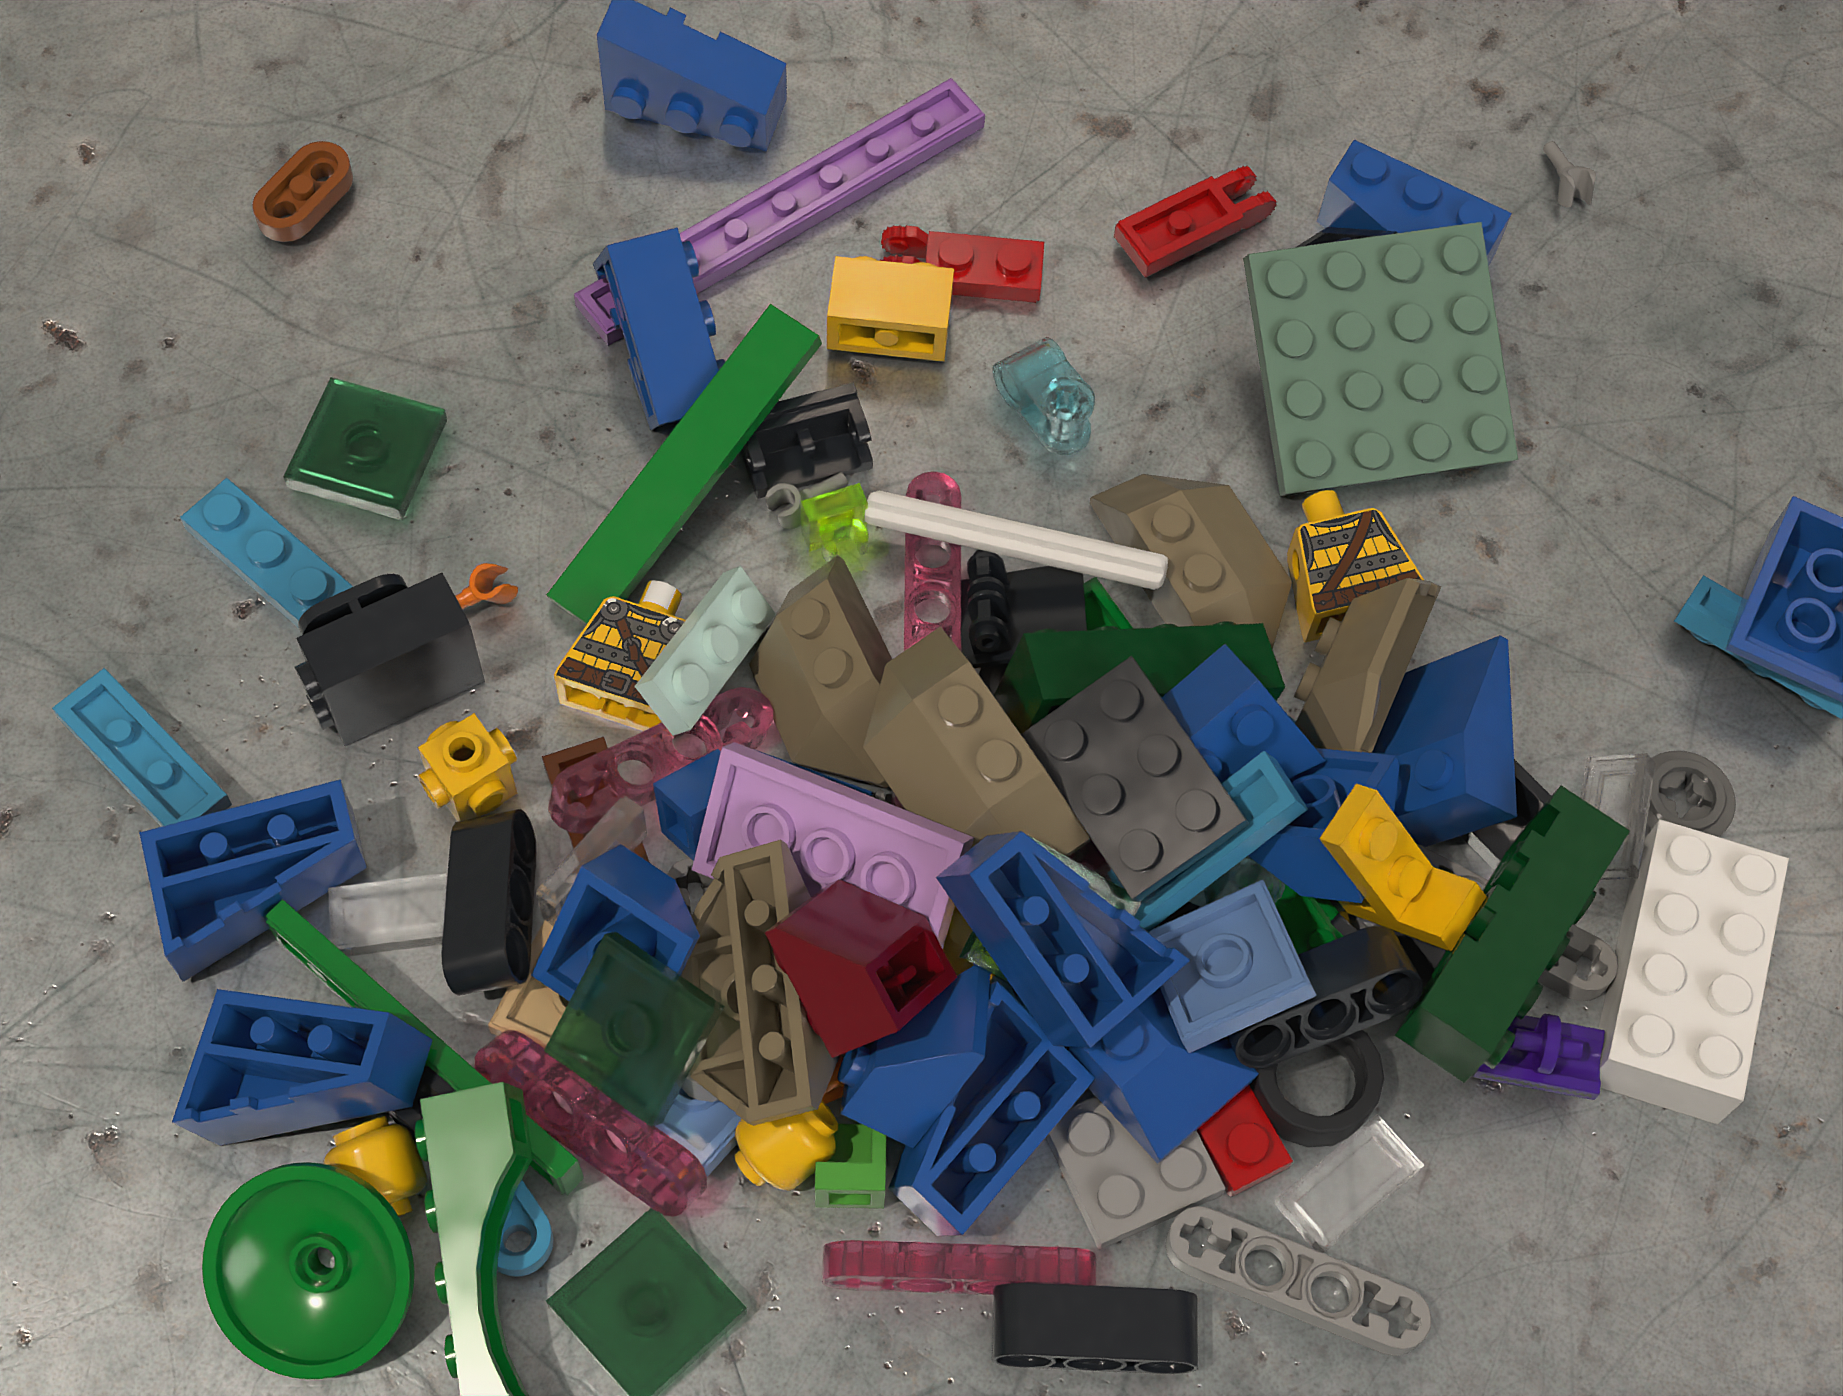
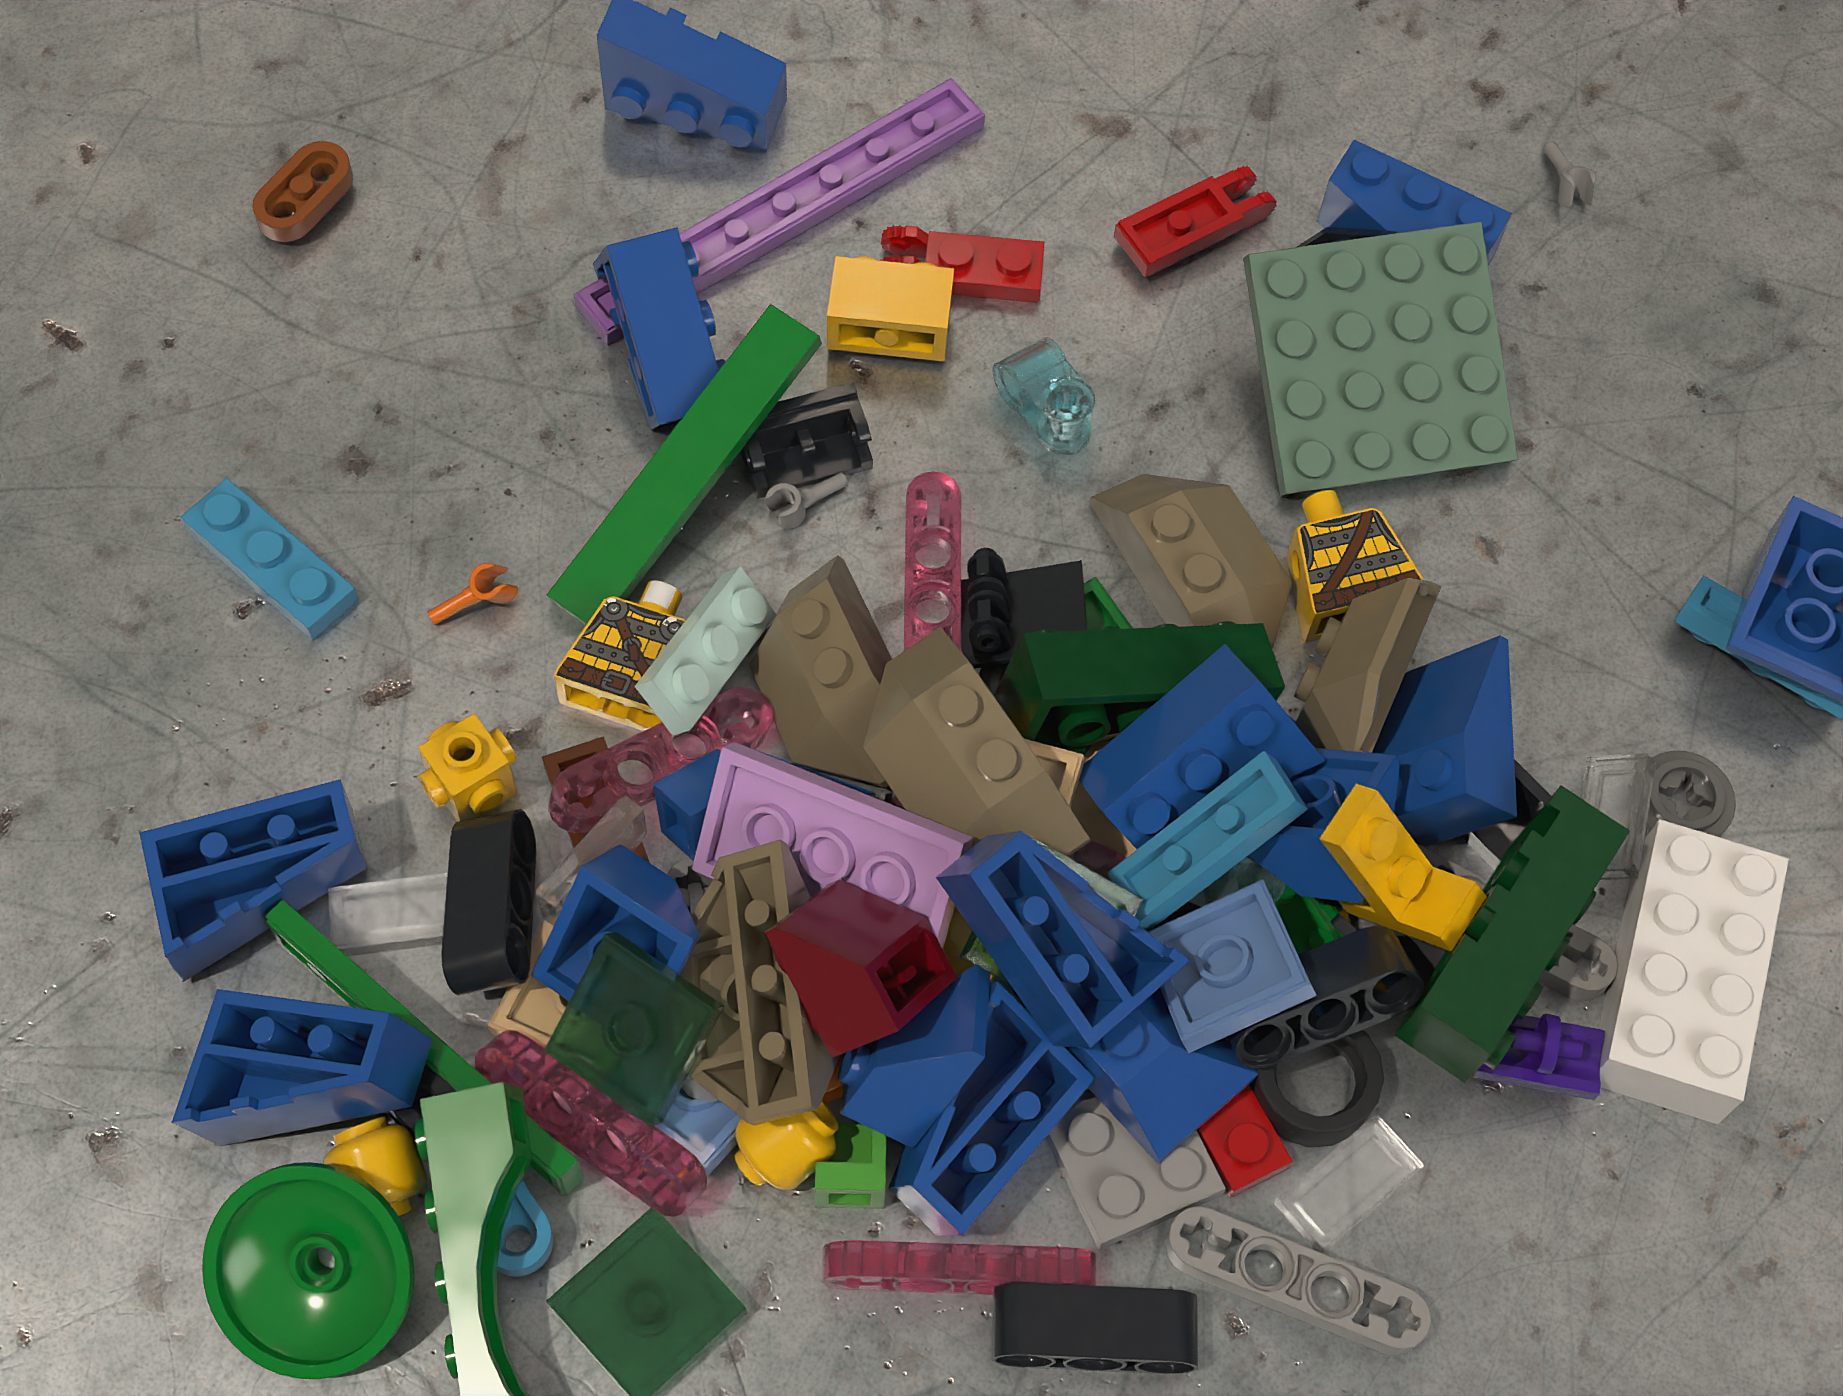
(139, 752): dark azure plate -> none
(365, 448): clear green plate -> none
(385, 653): black brick -> none
(834, 519): clear neon green tile -> none
(1017, 539): white axle -> none
(1135, 779): black plate -> none

